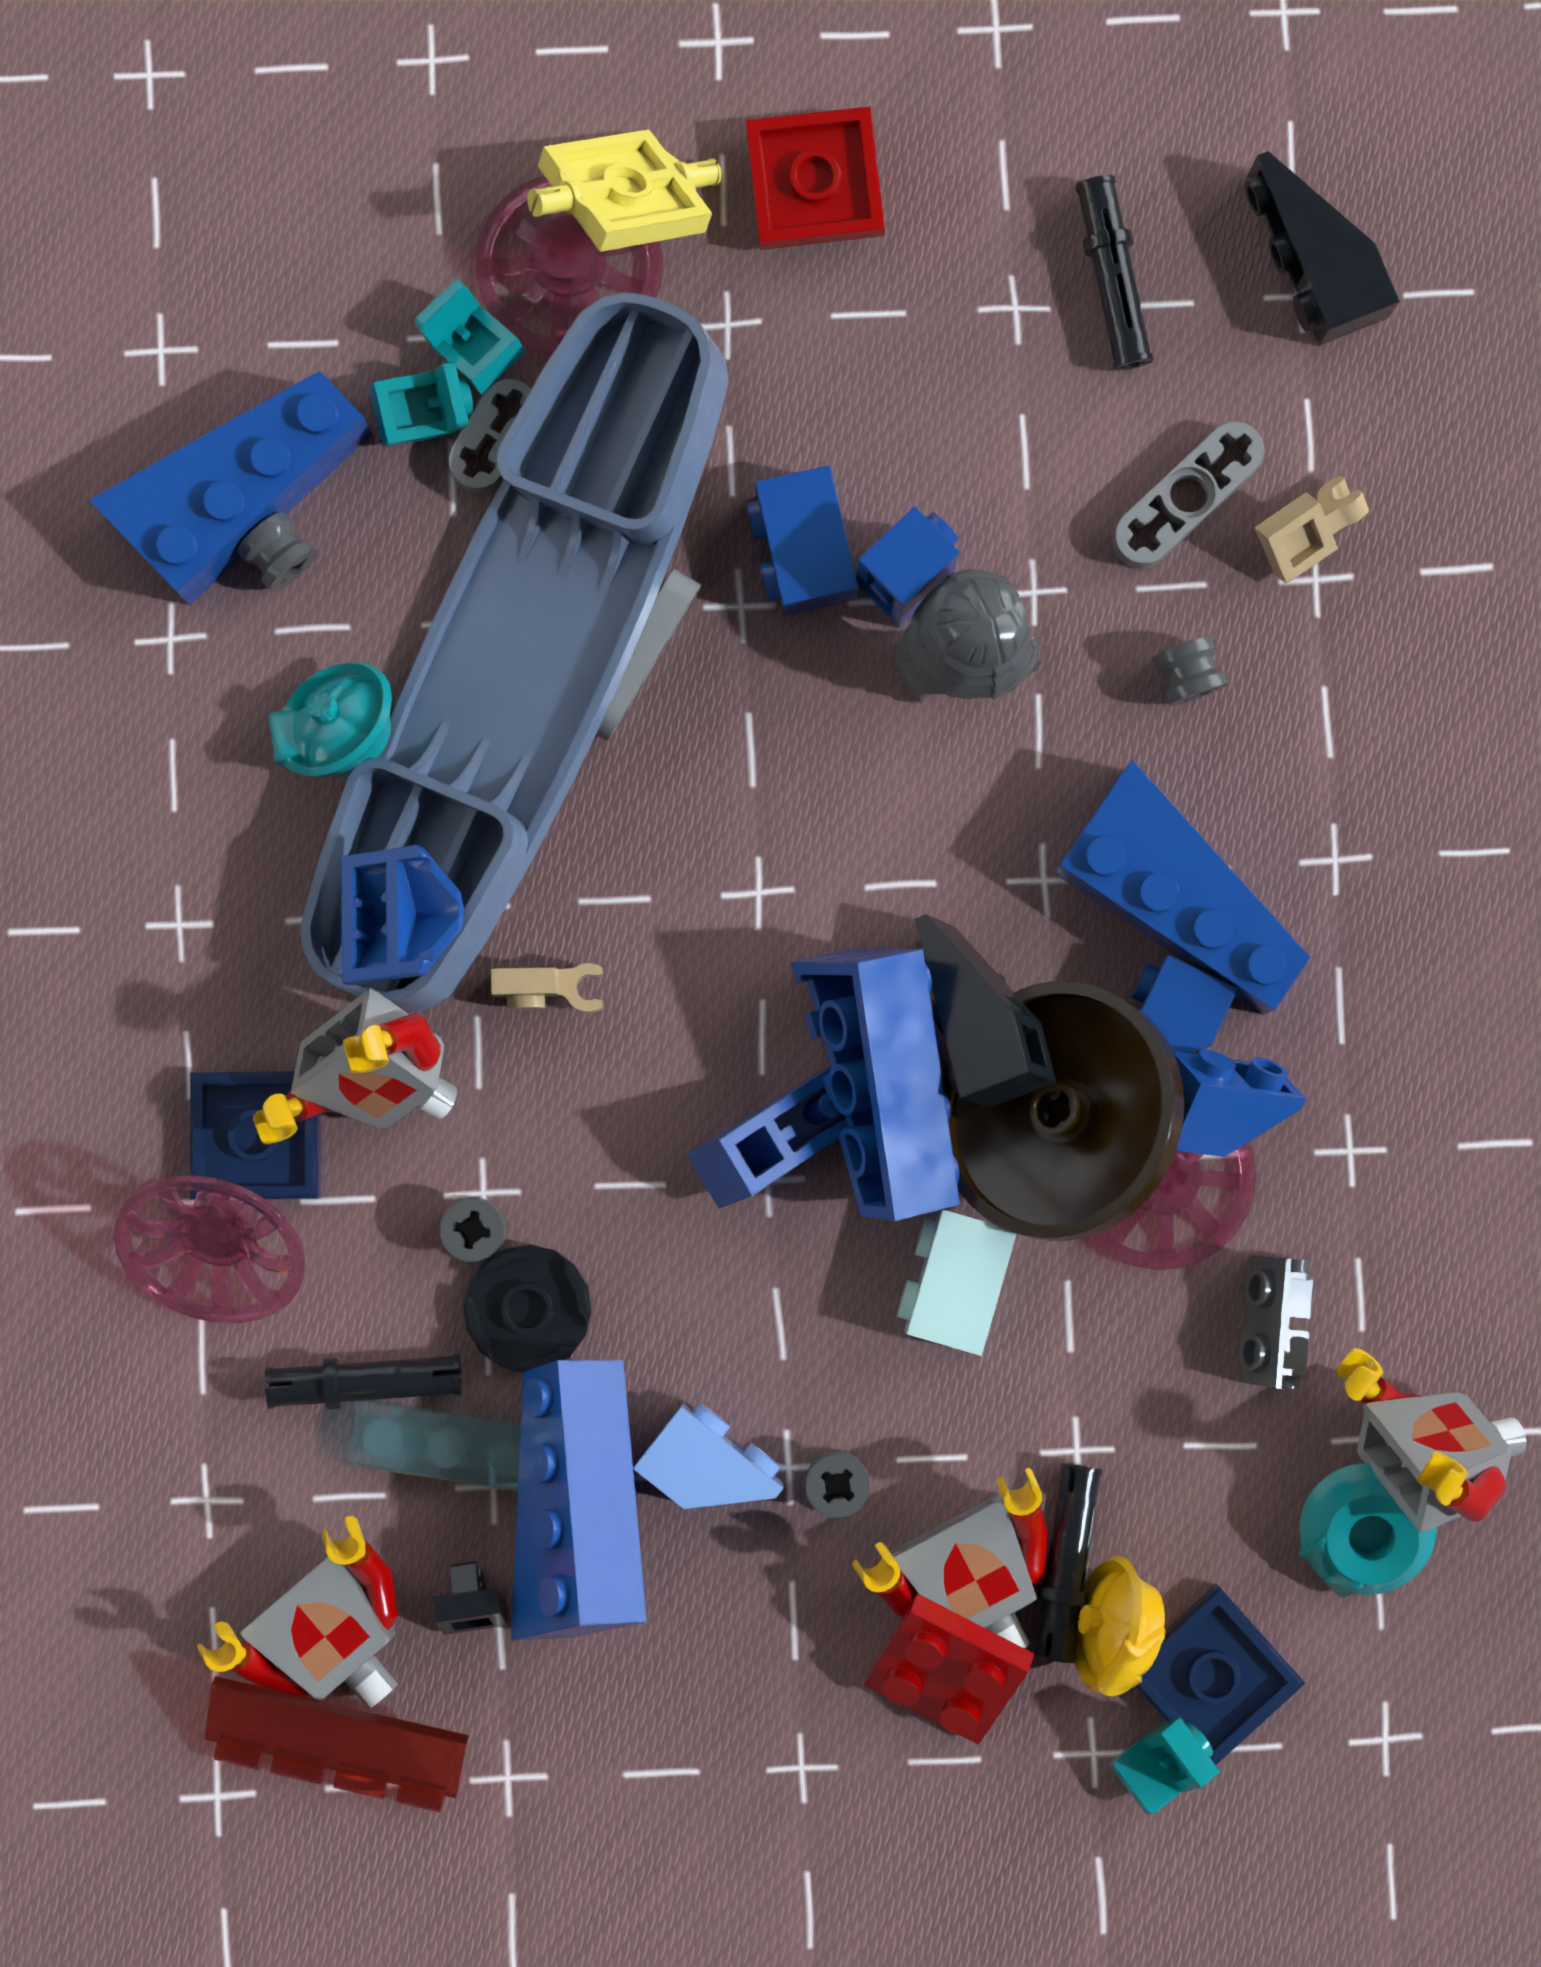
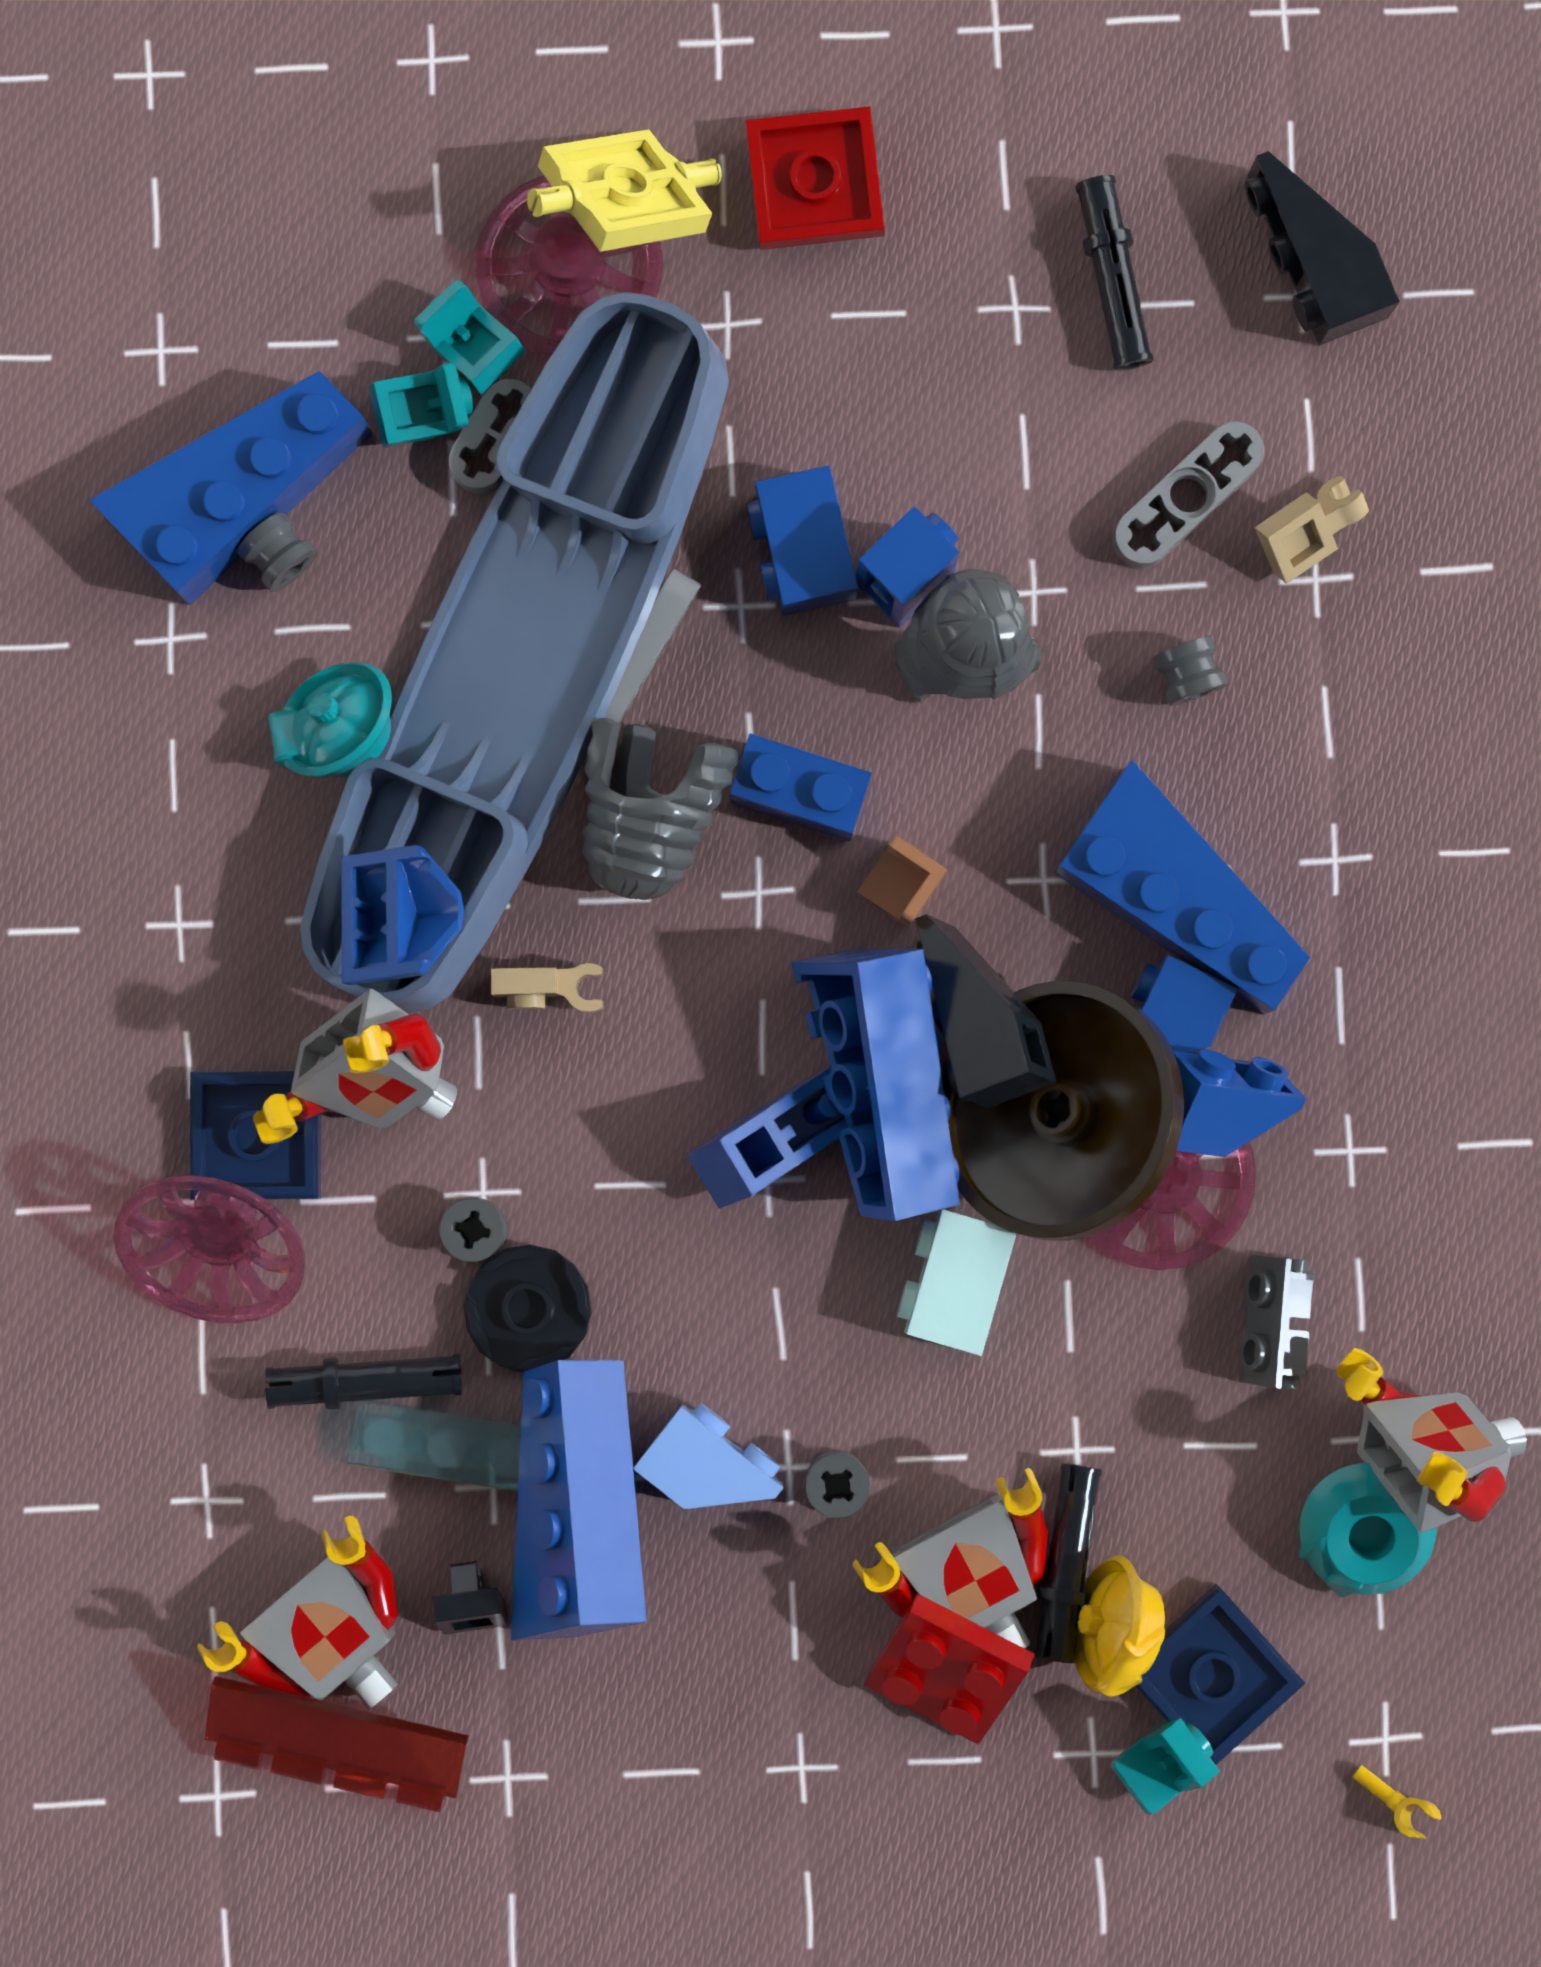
(635, 835): none -> dark grey hair
(800, 787): none -> blue brick
(901, 881): none -> nougat panel
(1396, 1802): none -> yellow hand

